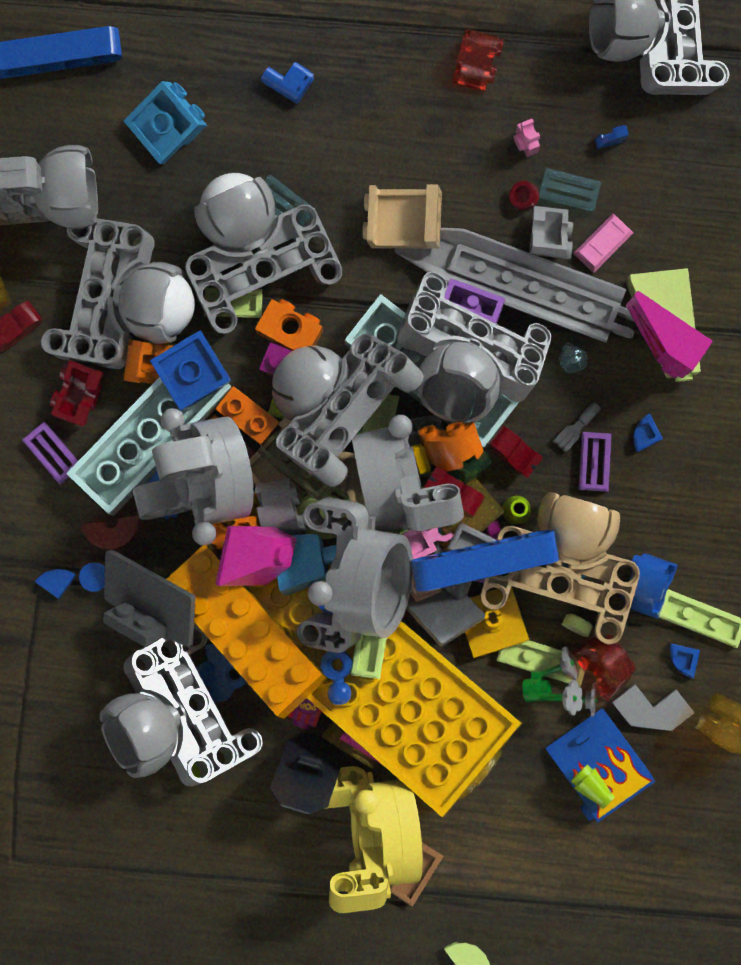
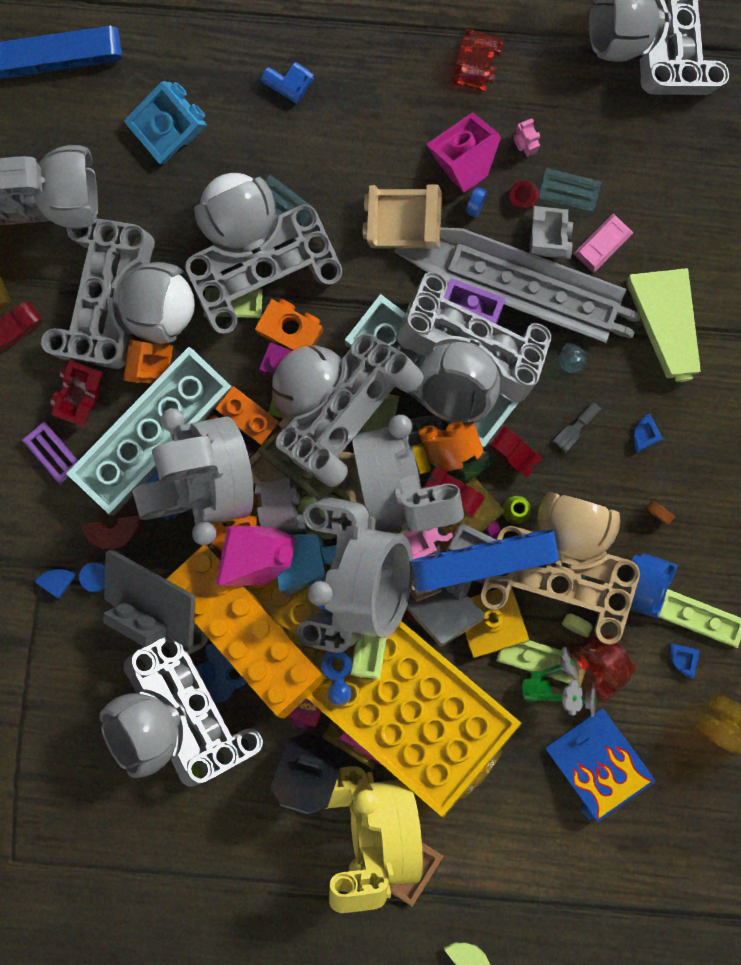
(190, 371): blue tile -> none
(466, 151): none -> dark pink slope
(476, 202): none -> blue tile
(592, 786): lime cone -> none
(594, 461): medium lavender tile -> none
(617, 137): blue tile -> none
(660, 512): none -> dark orange tile
(664, 715): light grey tile -> none
(670, 339): dark pink slope -> none

